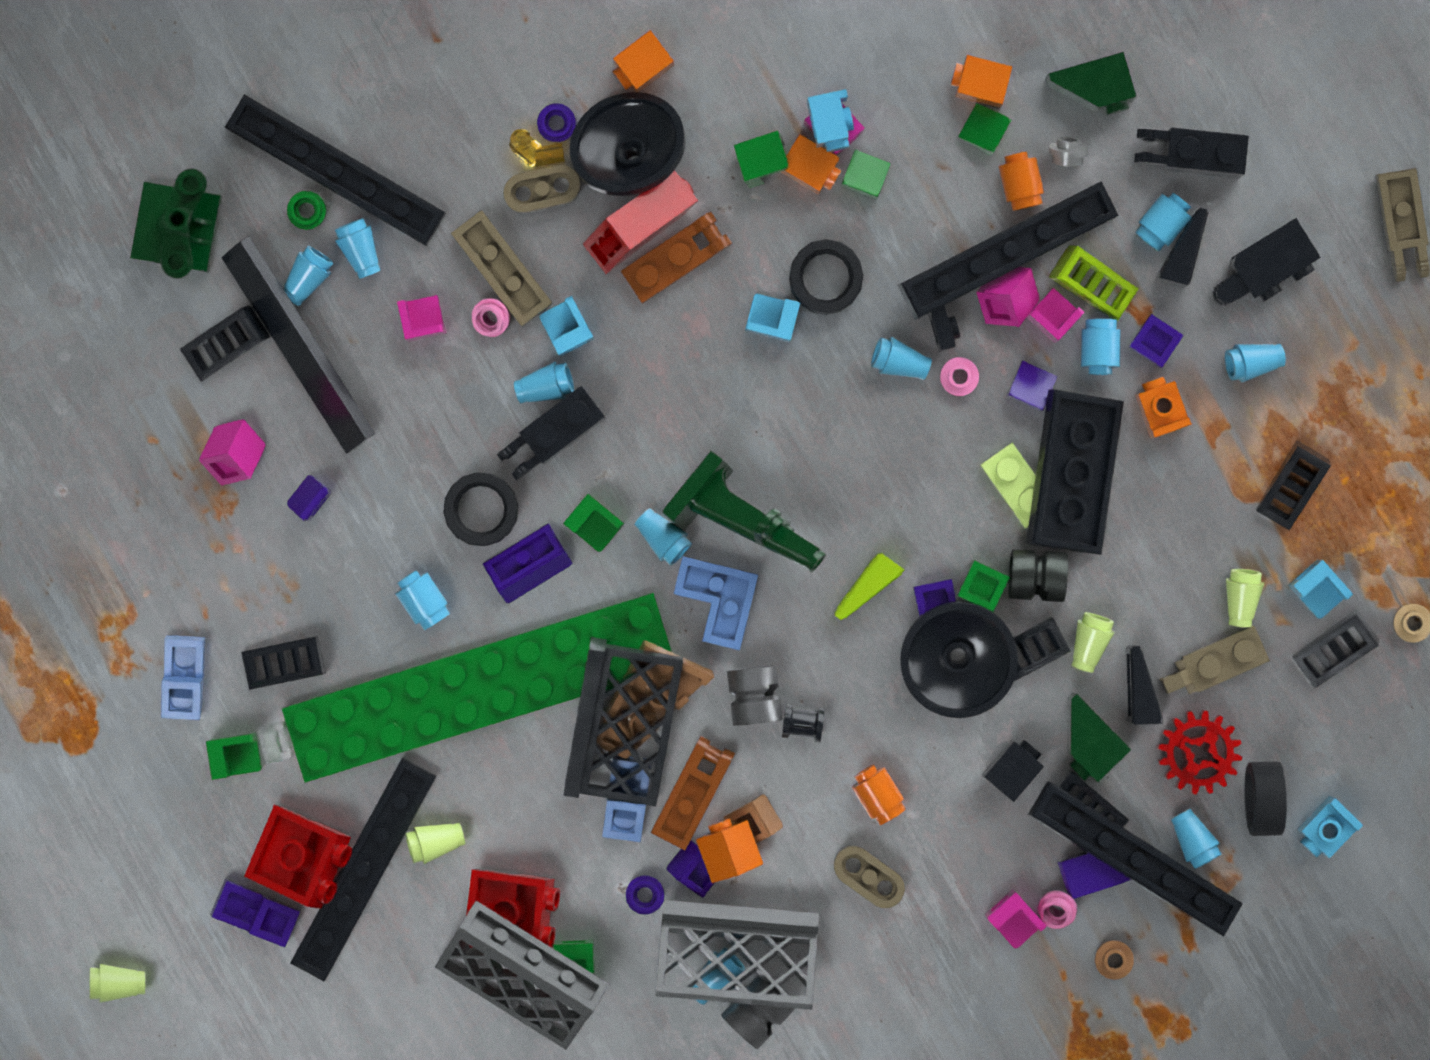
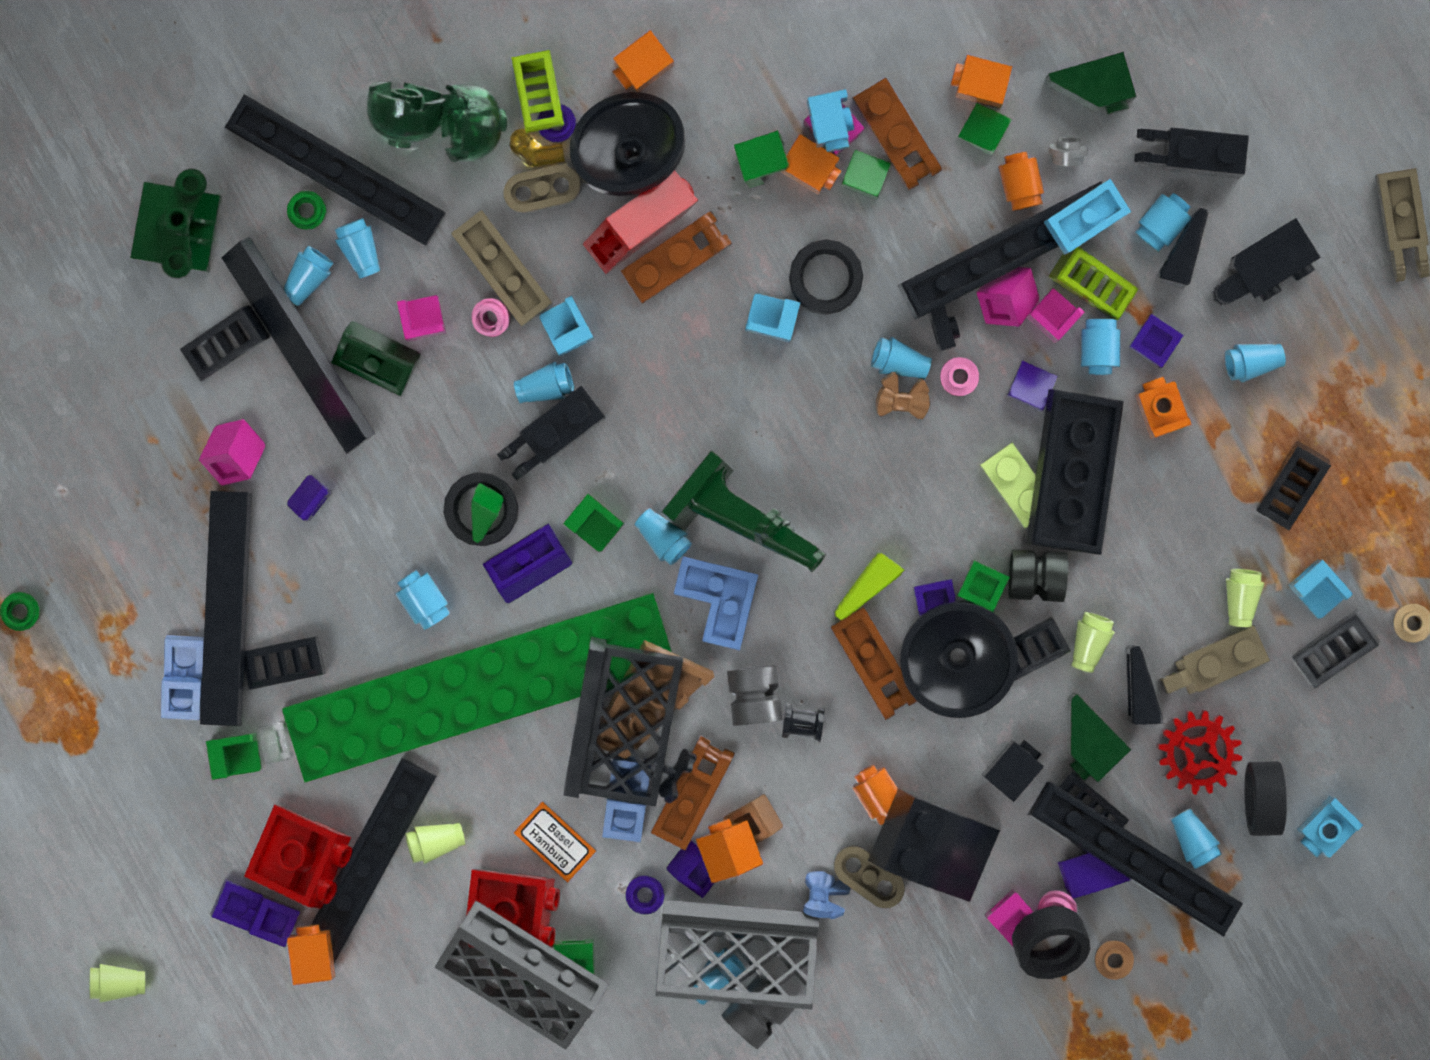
(7, 611): none -> green plate
(225, 608): none -> black tile
(311, 955): none -> orange brick
(375, 358): none -> dark green slope
(404, 113): none -> clear green cylinder
(472, 122): none -> clear green cylinder
(485, 509): none -> green slope
(532, 63): none -> lime slope
(554, 841): none -> sticker
(684, 764): none -> black piece
(821, 886): none -> medium blue piece
(872, 661): none -> dark orange plate
(890, 398): none -> medium nougat piece
(896, 132): none -> dark orange plate
(933, 846): none -> black slope
(1045, 924): none -> black tyre
(1087, 216): none -> medium azure plate

